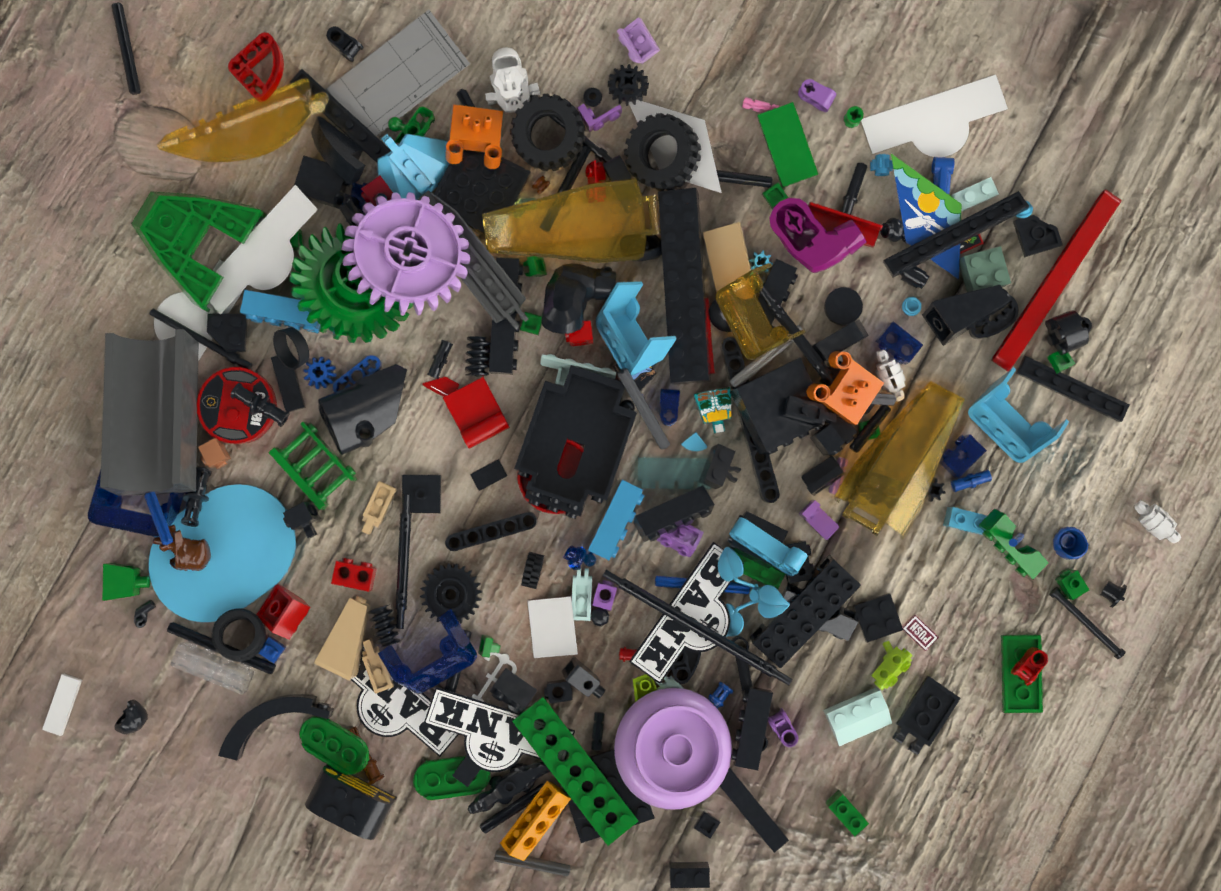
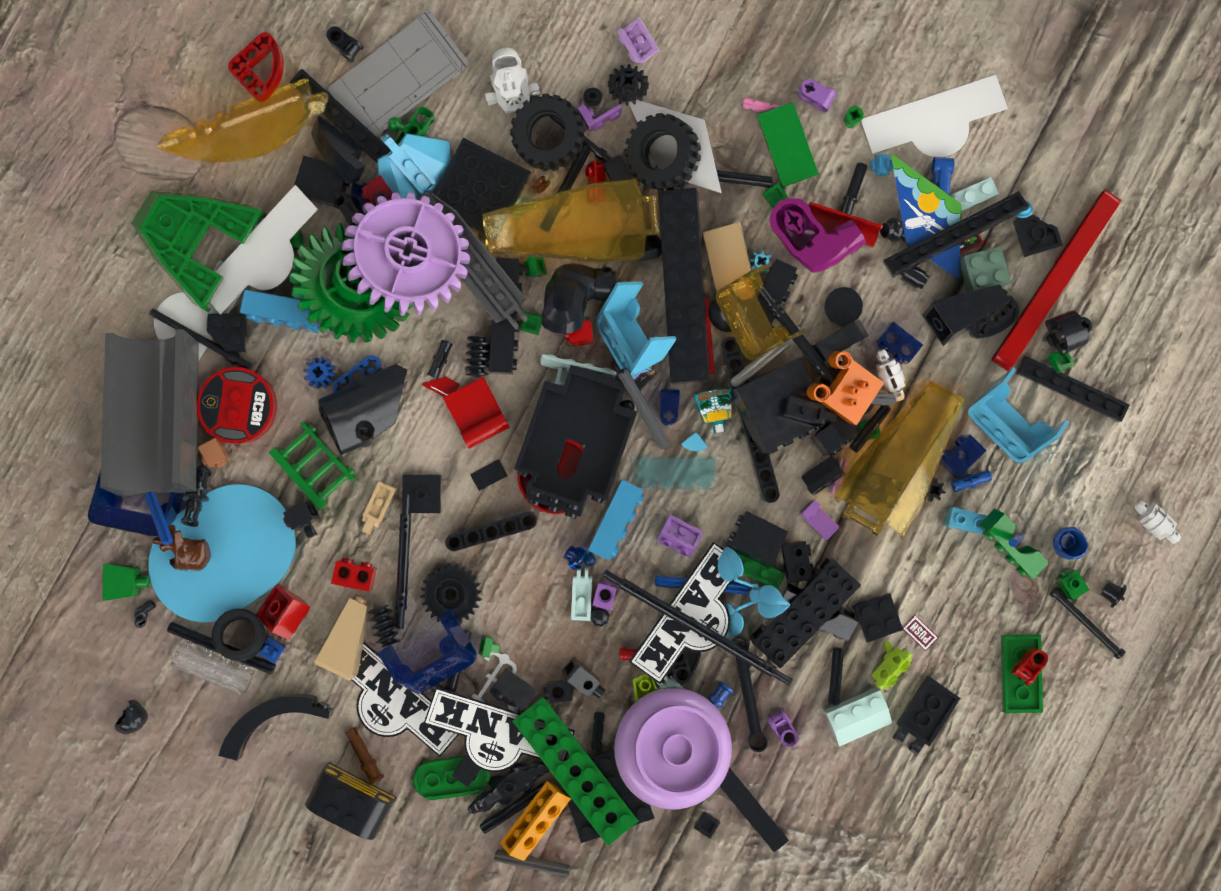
(62, 704): white tile -> none
(126, 49): black axle -> none
(259, 404): black piece -> none
(283, 351): black tyre -> none
(288, 386): black tile -> none
(334, 745): green tile -> none
(376, 670): tan hinge -> none
(474, 131): orange piece -> none
(532, 570): black tyre -> none
(552, 627): white sticker -> none
(673, 514): black brick -> none
(689, 874): black brick -> none
(717, 467): black brick -> none
(752, 728): black brick -> none
(767, 547): medium azure beam -> none
(836, 676): none -> black axle
(846, 813): green brick -> none
(911, 306): medium azure plate -> none

